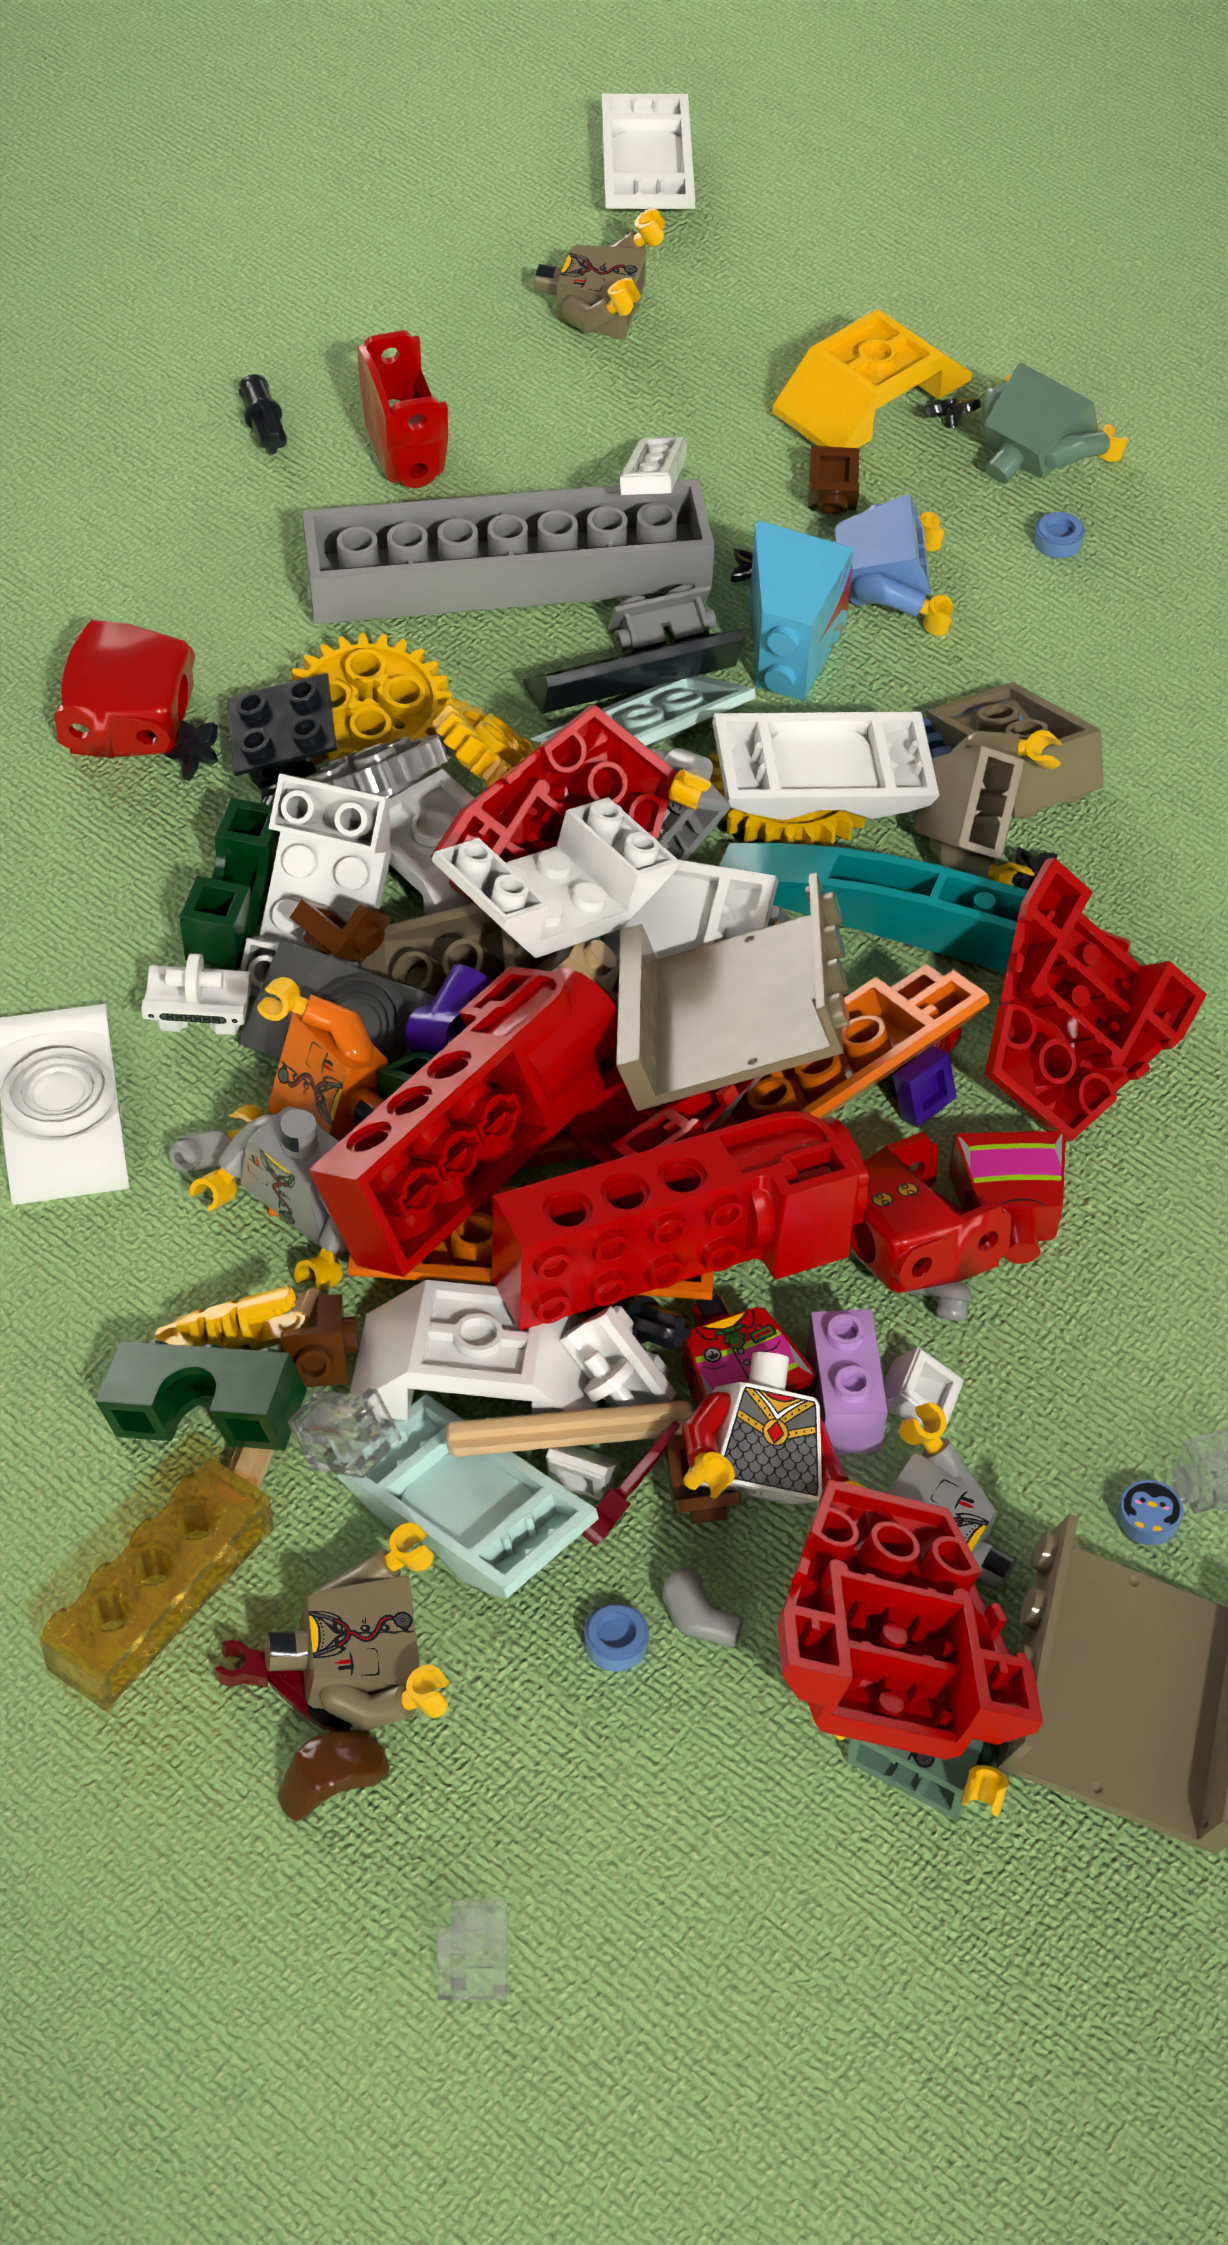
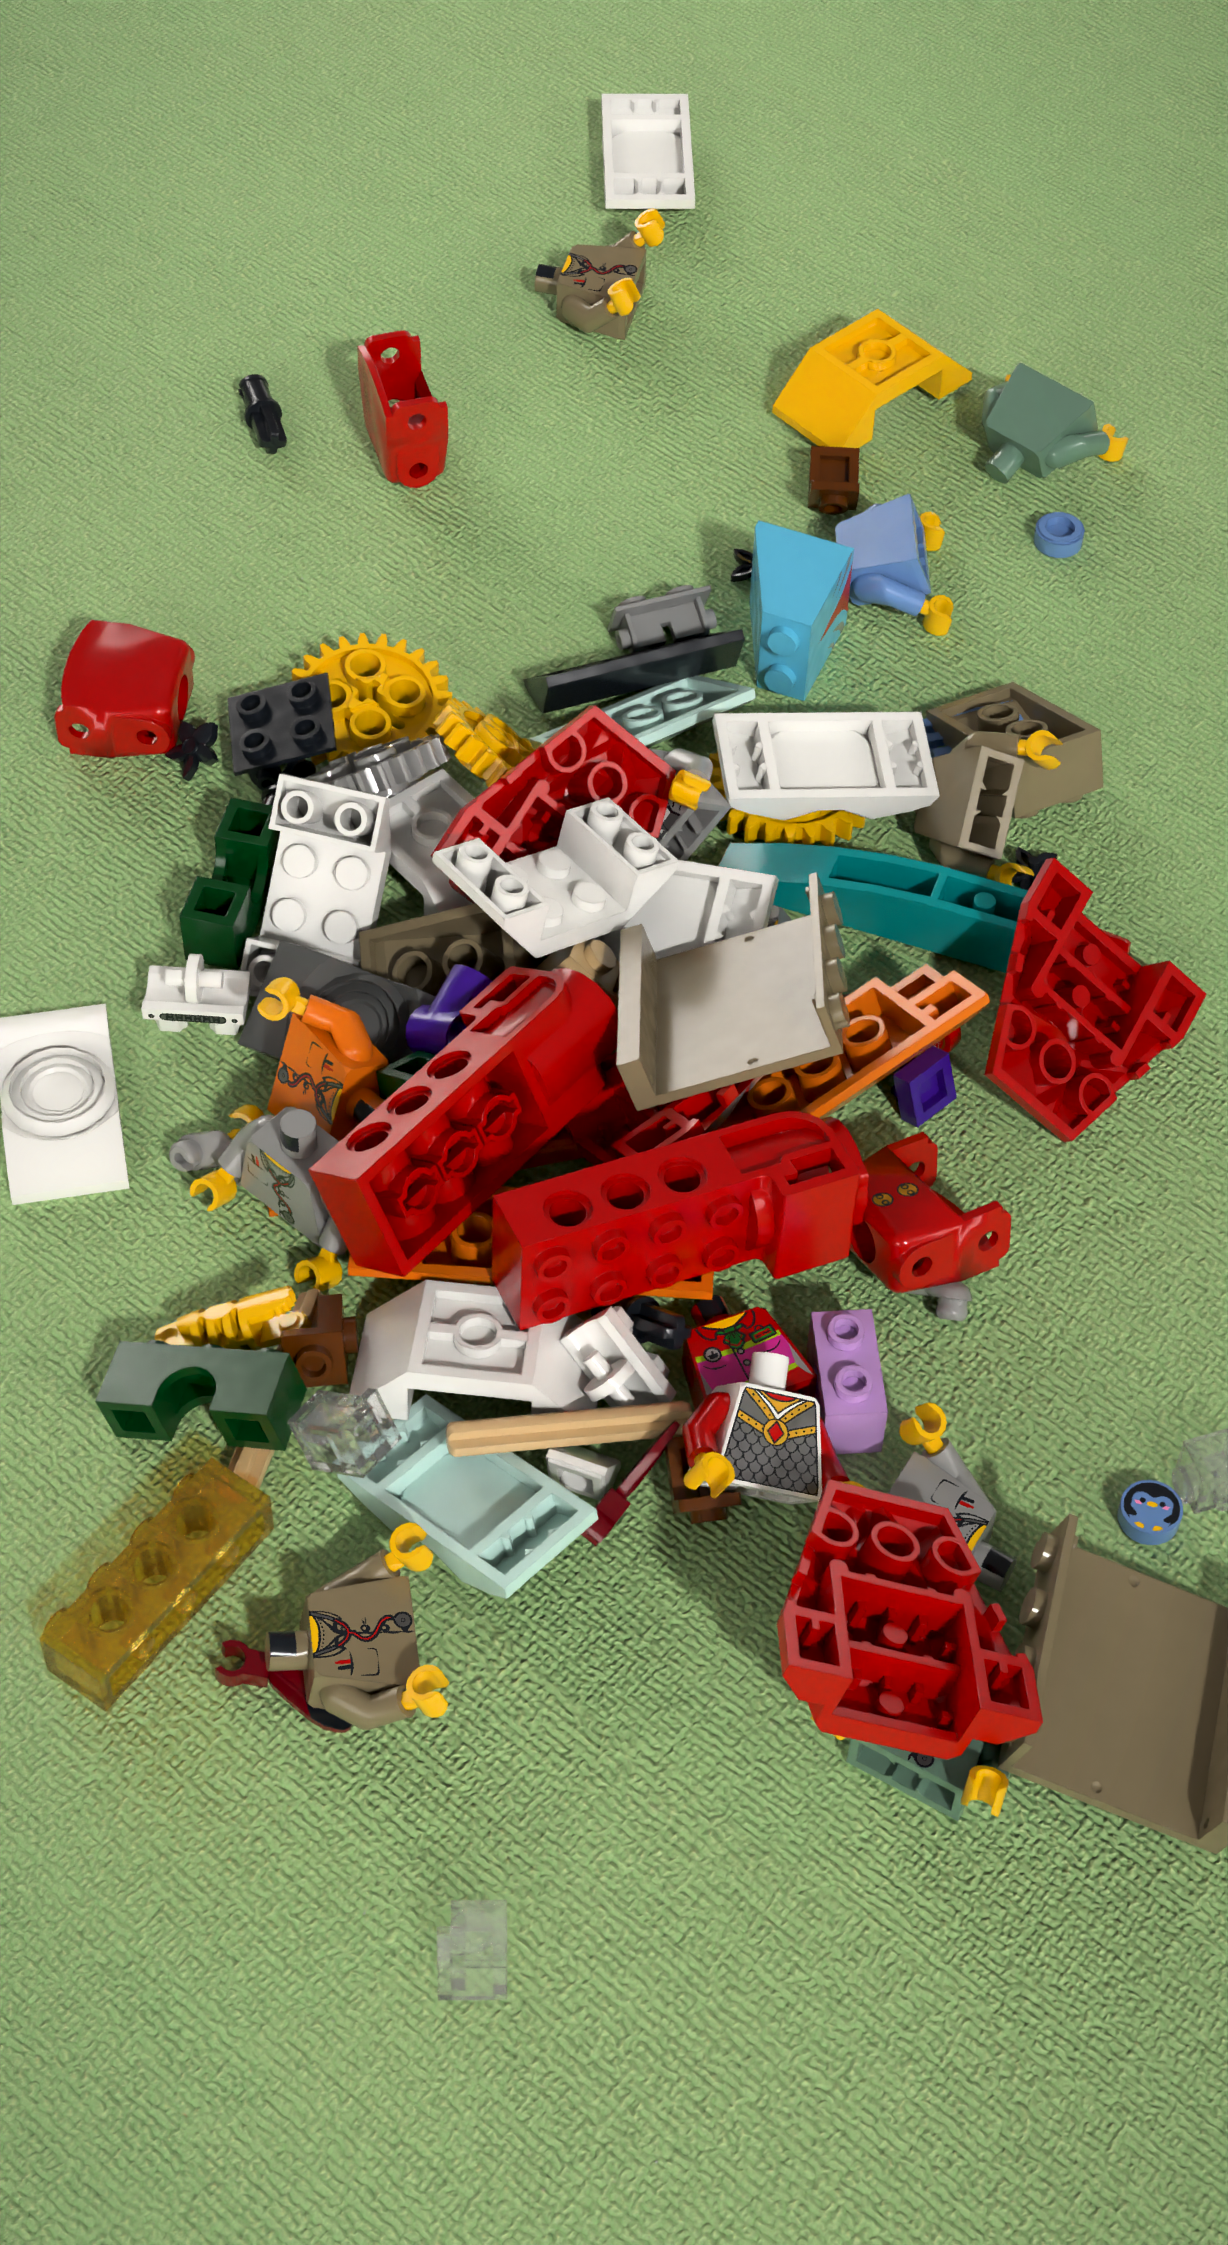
(329, 1766): reddish brown hair -> none
(333, 934): reddish brown bracket -> none
(504, 551): light grey brick -> none
(616, 1637): medium blue tile -> none
(654, 466): white tile -> none
(693, 1613): light grey arm -> none
(917, 1380): white slope -> none
(950, 407): black plant -> none
(1020, 1173): red torso -> none

